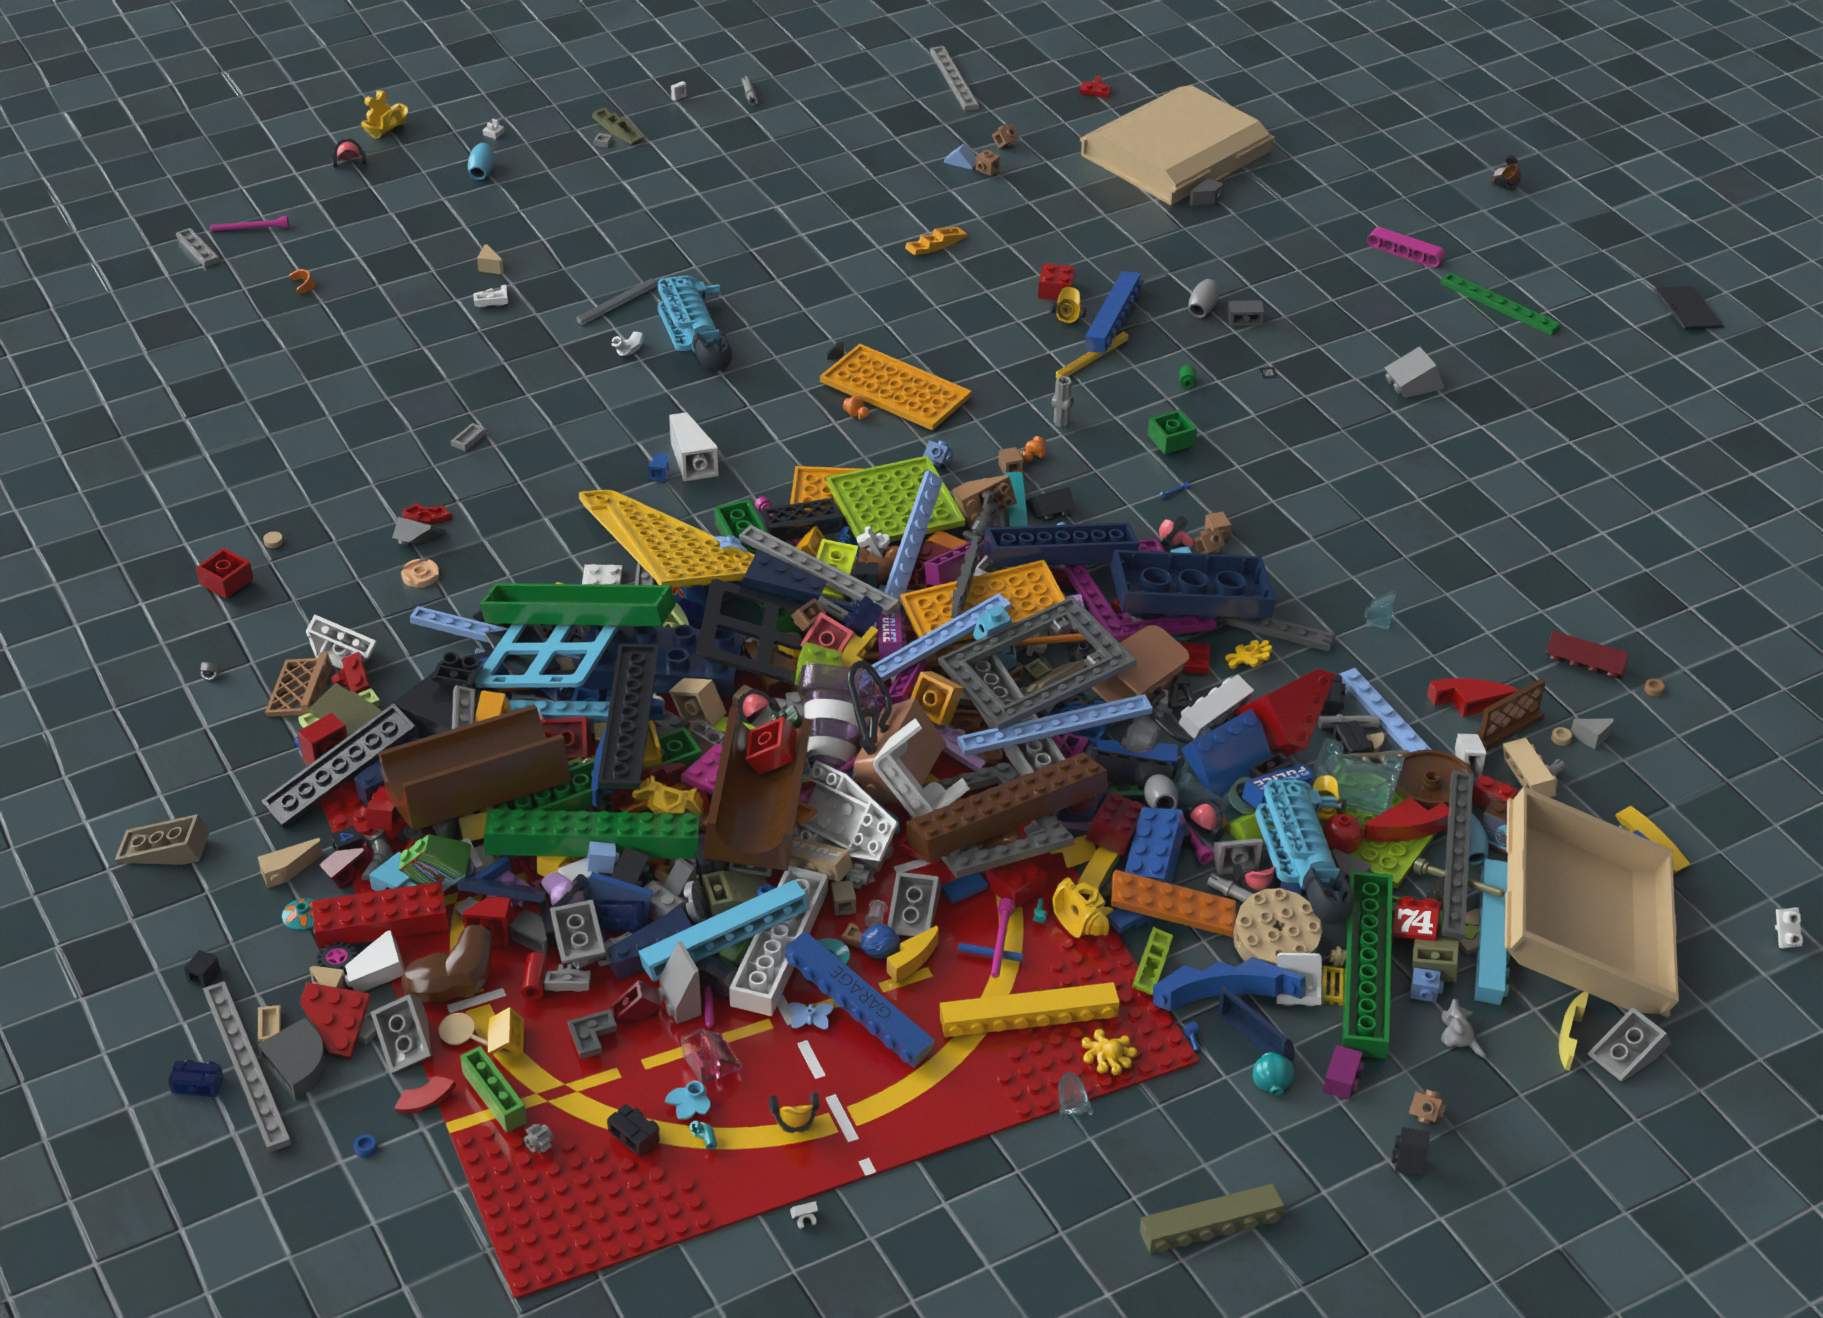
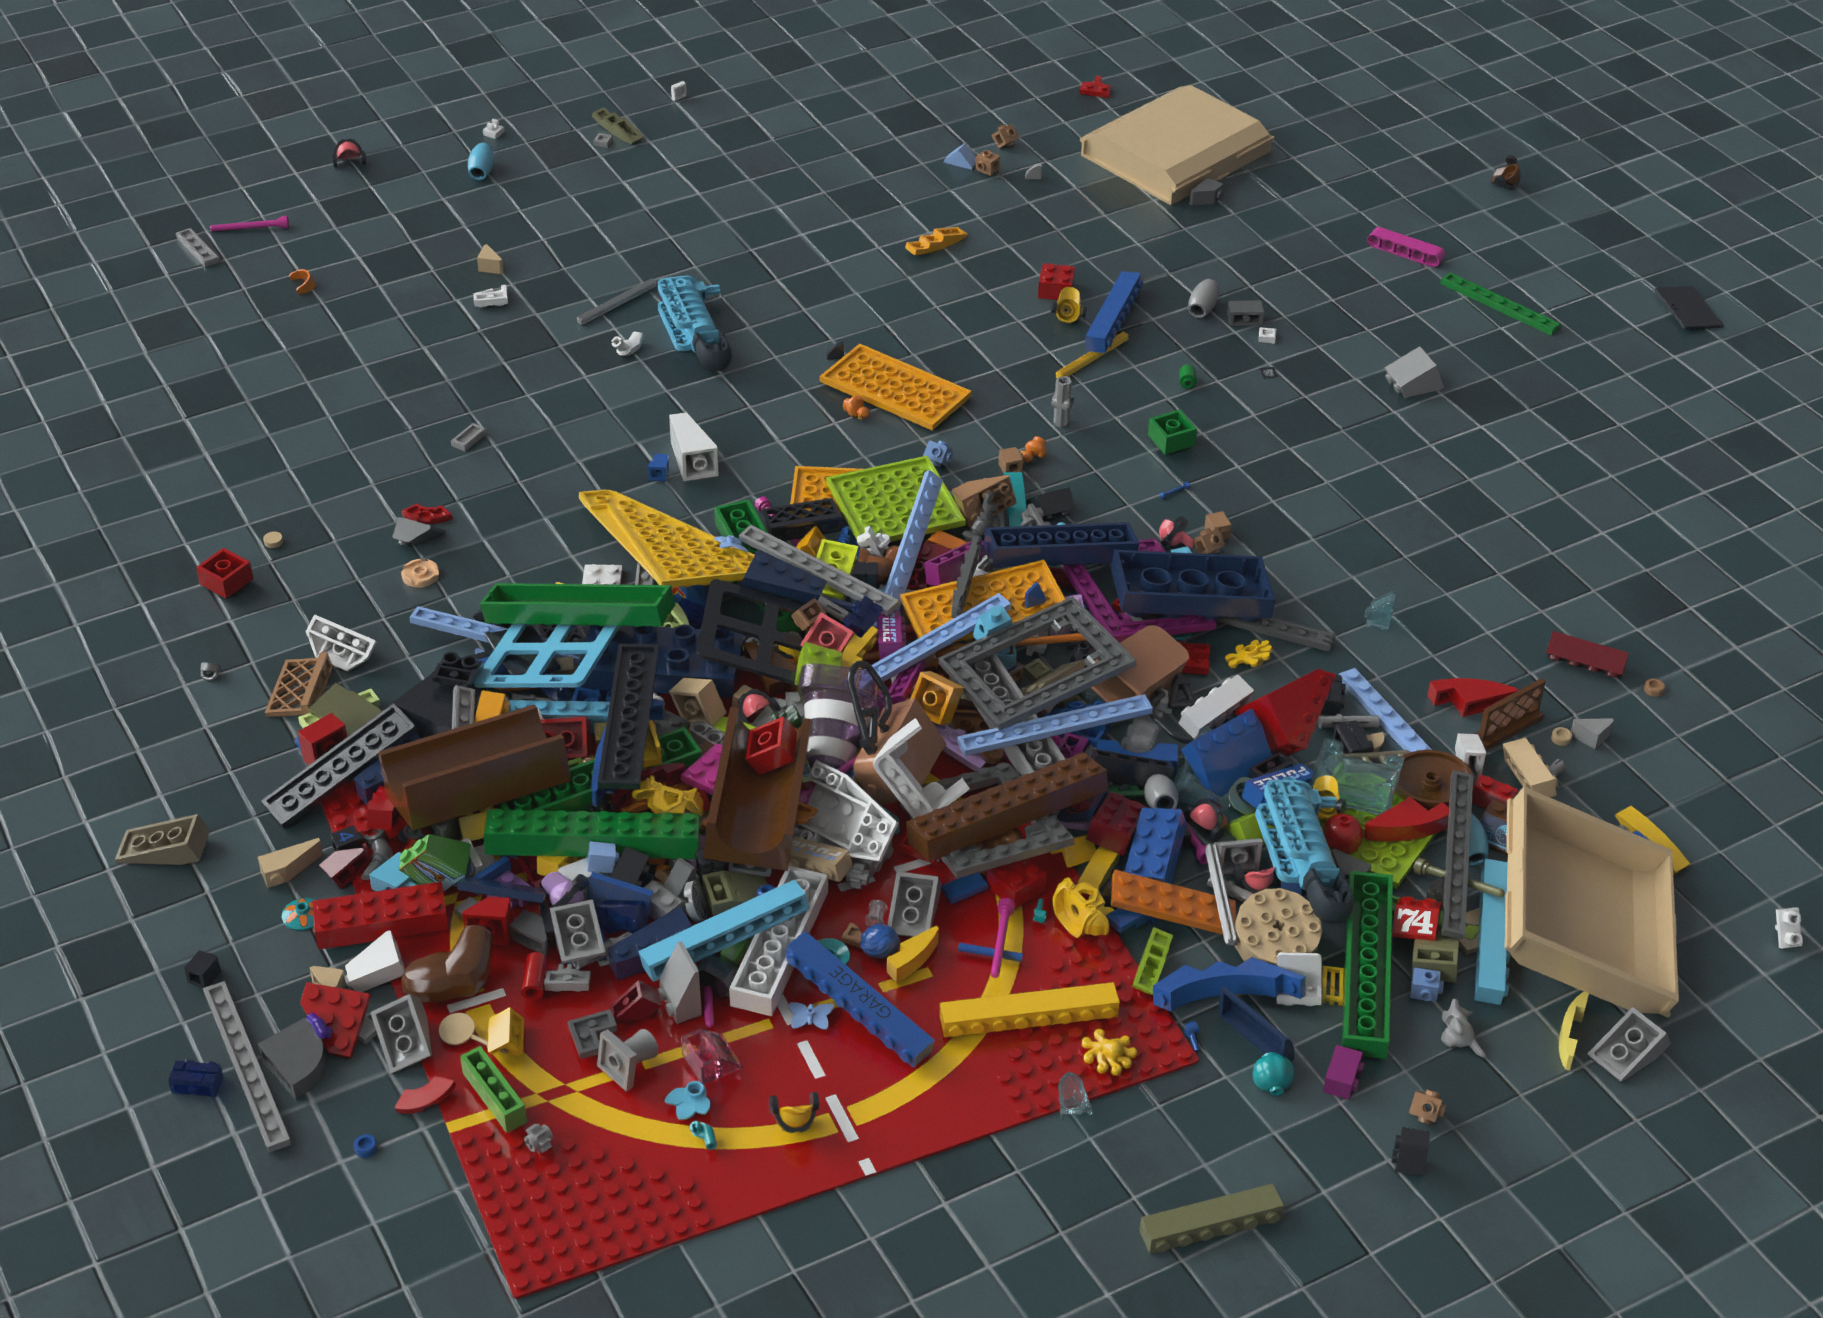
(268, 1021): tan tile -> none
(319, 1026): none -> dark purple arm
(336, 956): black wheel -> none
(353, 674): red hinge -> none
(382, 114): yellow piece -> none
(620, 1058): none -> light grey plant
(634, 1129): black brick -> none
(750, 92): light grey pin -> none
(804, 1211): white tile -> none
(843, 898): dark tan brick -> none
(954, 78): light grey tile -> none
(1033, 516): none -> light grey hips
(1034, 172): none -> light grey tile
(1034, 596): none -> blue slope
(1221, 894): none -> light grey axle
(1267, 335): none -> white tile
(1337, 956): tan plate -> none

